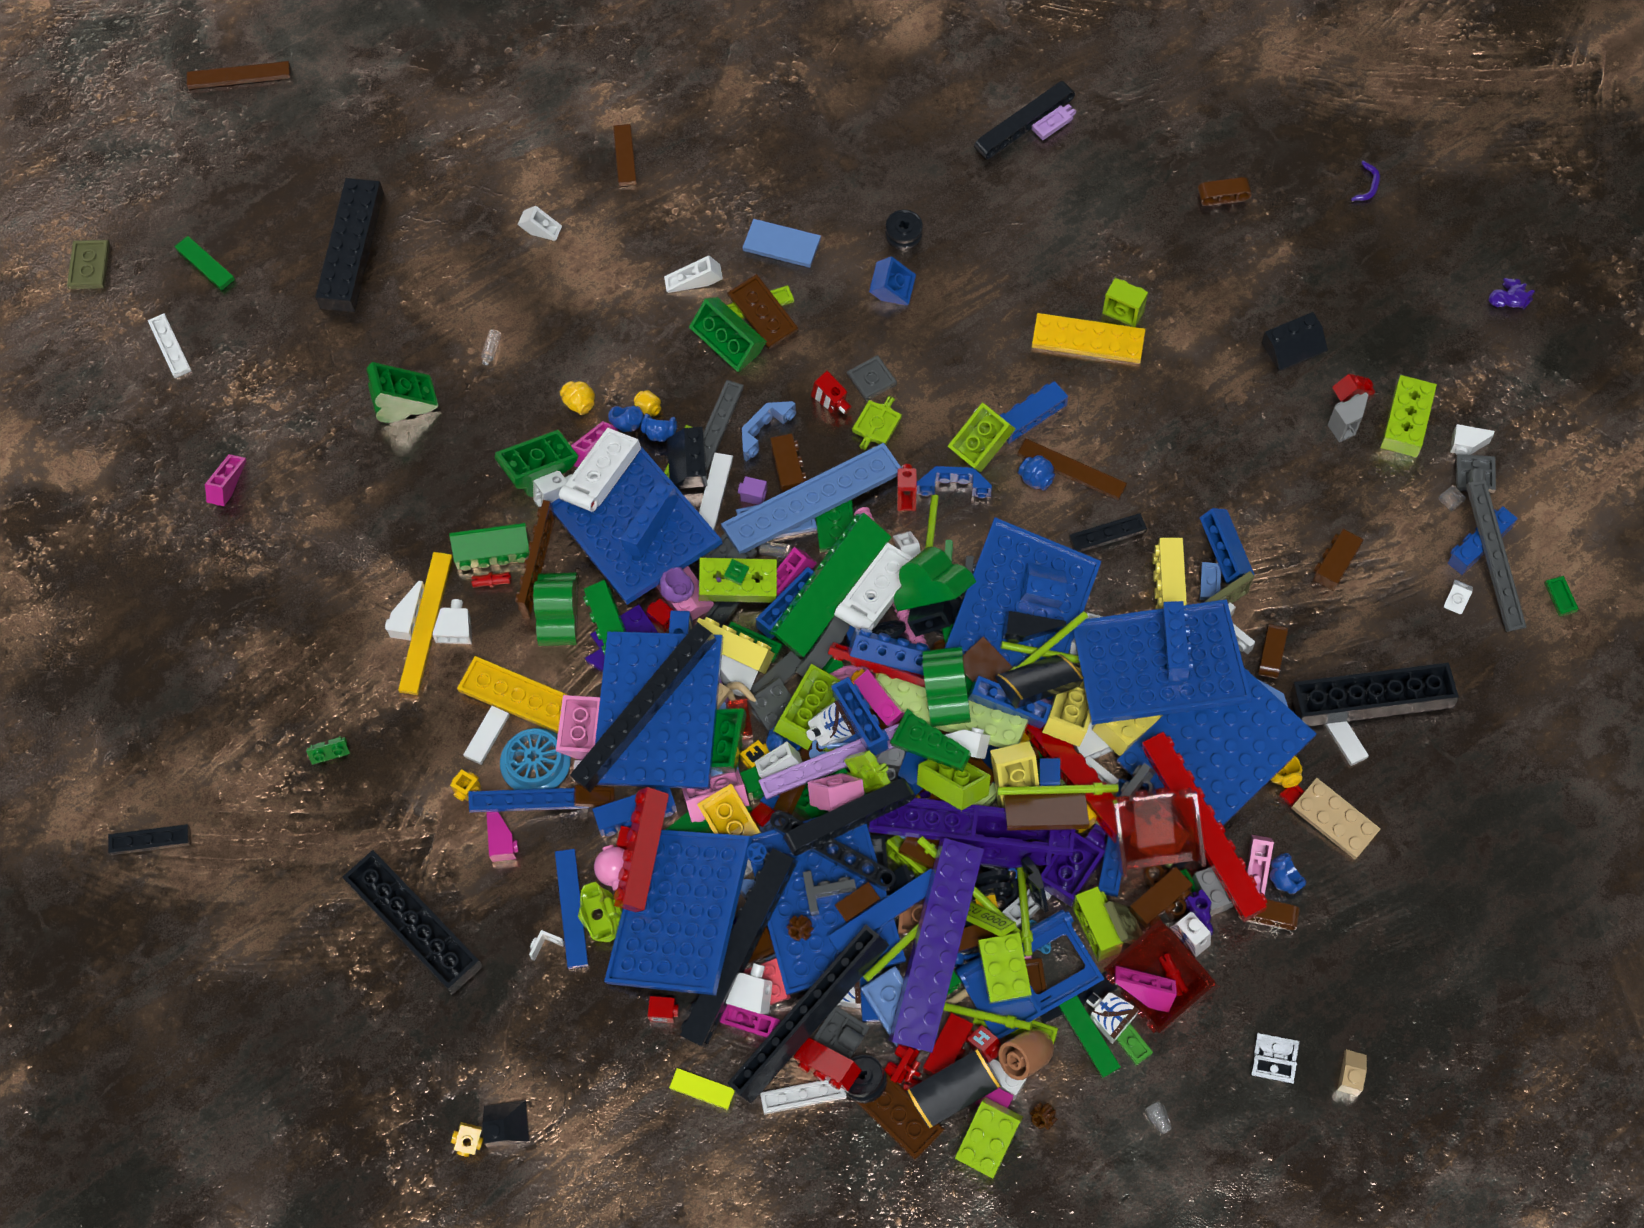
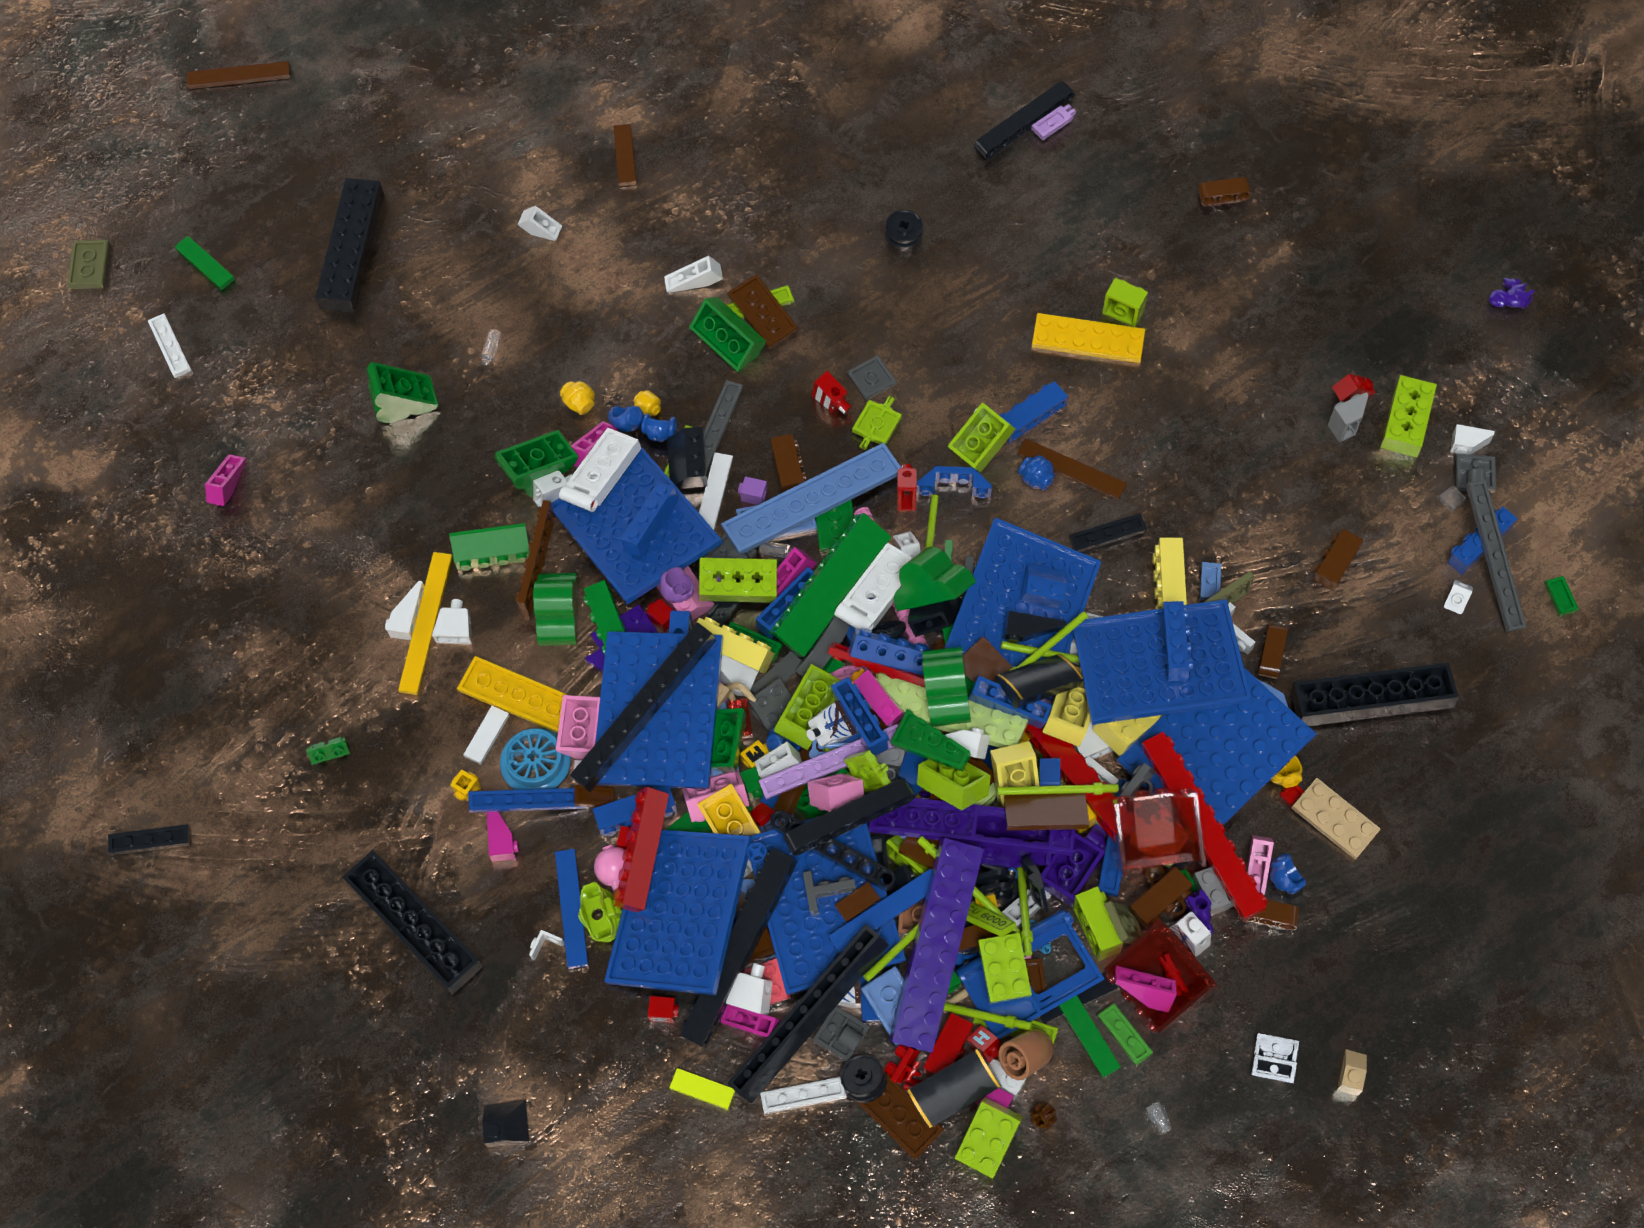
(467, 1131): yellow brick -> none
(491, 579): red pin -> none
(736, 572): green tile -> none
(780, 410): medium blue slope -> none
(781, 243): medium blue tile -> none
(800, 927): reddish brown gear -> none
(827, 1064): red brick -> none
(892, 281): blue slope -> none
(1111, 1014): torso -> none
(1226, 544): blue brick -> none
(1295, 341): black slope -> none
(1347, 742): white tile -> none
(1374, 186): dark purple animal -> none

